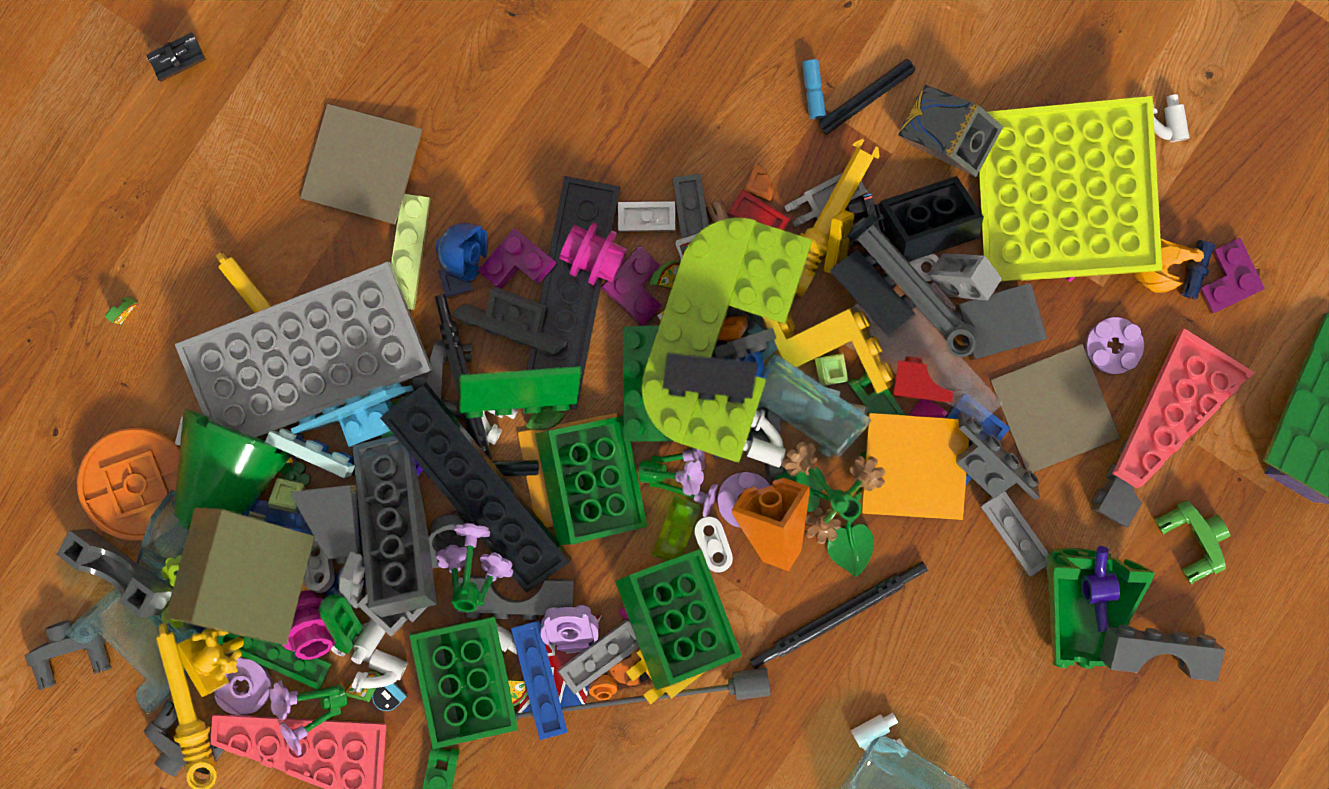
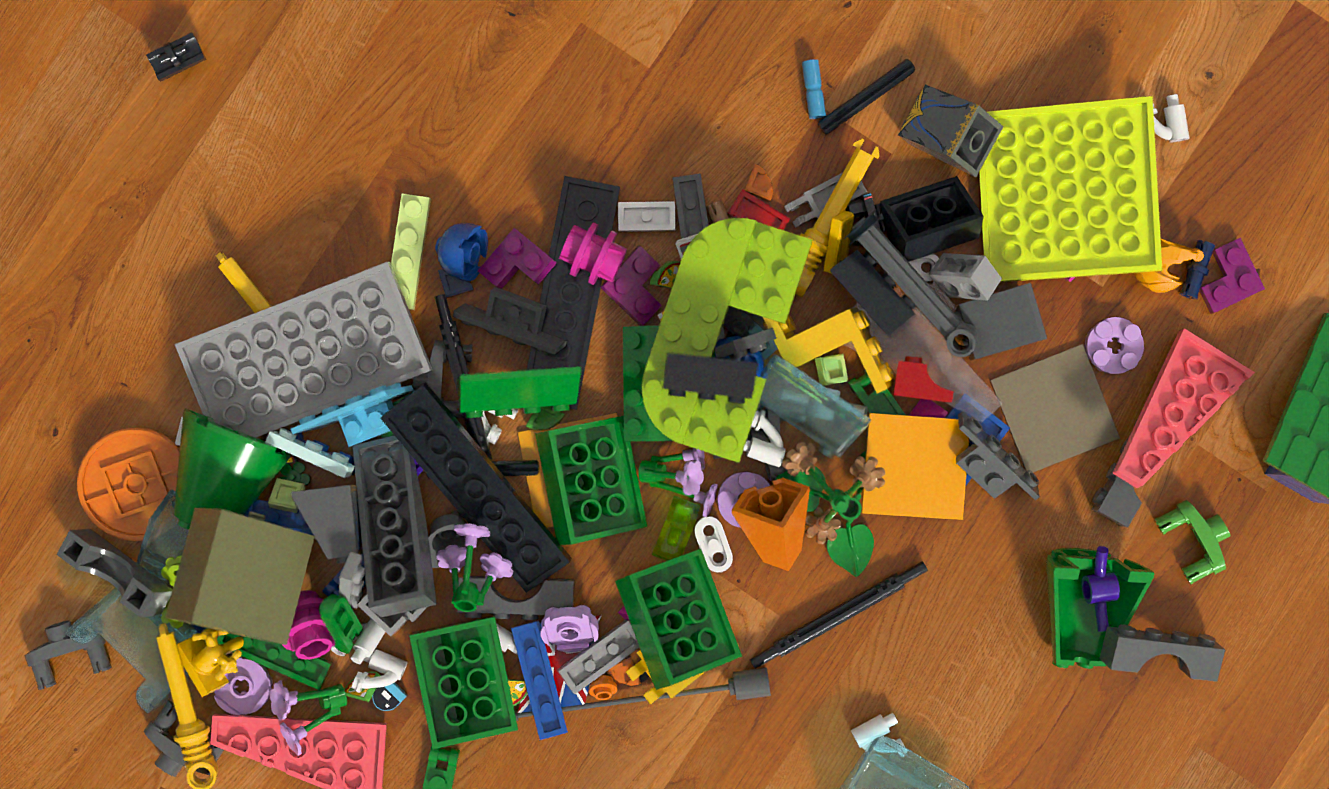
(119, 314): bright green tile -> none
(318, 567): white plate -> none
(361, 164): dark tan piece -> none
(733, 328): orange plate -> none
(1016, 533): light grey plate -> none

